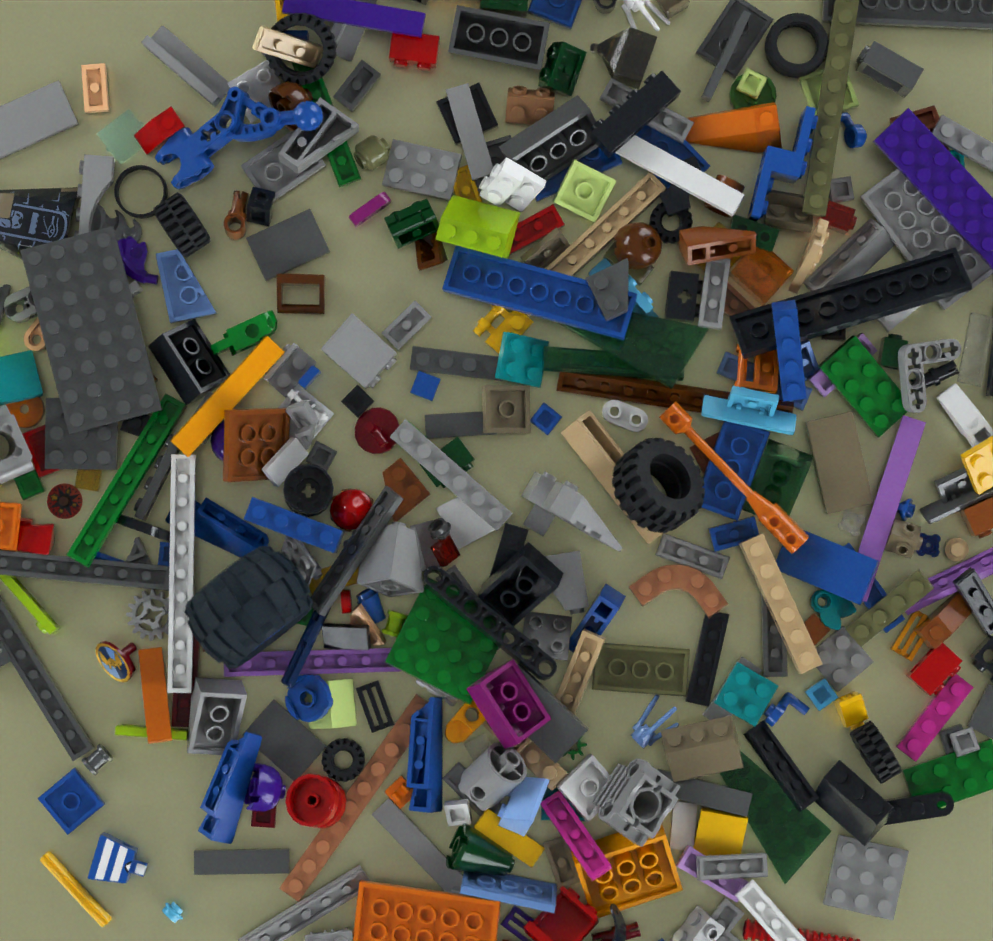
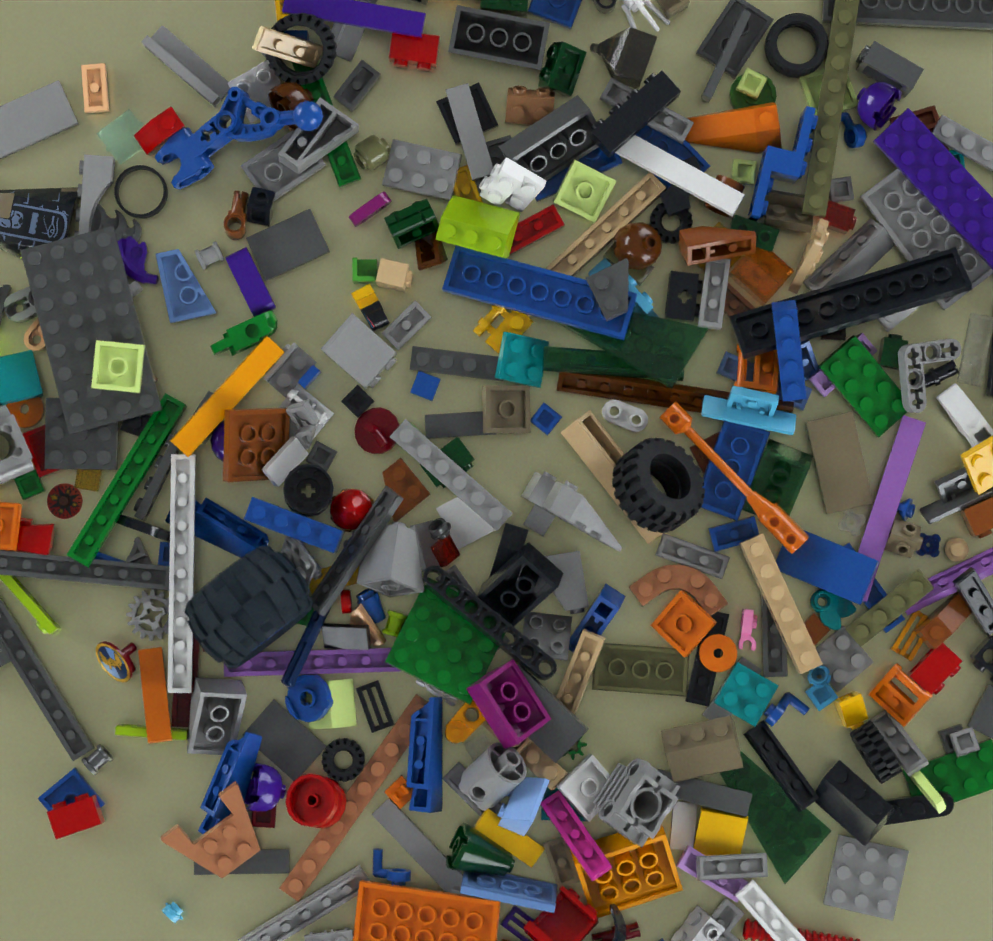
(75, 816): none -> red brick
(75, 889): yellow axle -> none
(115, 861): blue torso -> none
(118, 366): none -> yellowish green plate
(182, 224): black tyre -> none
(189, 361): black slope -> none
(209, 255): none -> light grey bush
(225, 844): none -> nougat wing
(250, 282): none -> dark purple beam
(301, 280): reddish brown tile -> none
(364, 271): none -> bright green panel
(370, 307): none -> leg
(394, 275): none -> tan brick
(398, 876): none -> blue plate
(458, 812): white plate -> none
(546, 249): dark tan plate -> none
(644, 734): medium blue plant -> none
(683, 623): none -> orange plate
(728, 656): none -> orange piece
(744, 171): none -> yellowish green tile
(748, 622): none -> bright pink plate
(824, 680): none -> dark azure plate
(876, 104): none -> dark purple cylinder
(895, 700): none -> orange plate
(901, 744): none -> light grey tile
(928, 791): none -> yellowish green tile
(934, 717): dark pink plate -> none

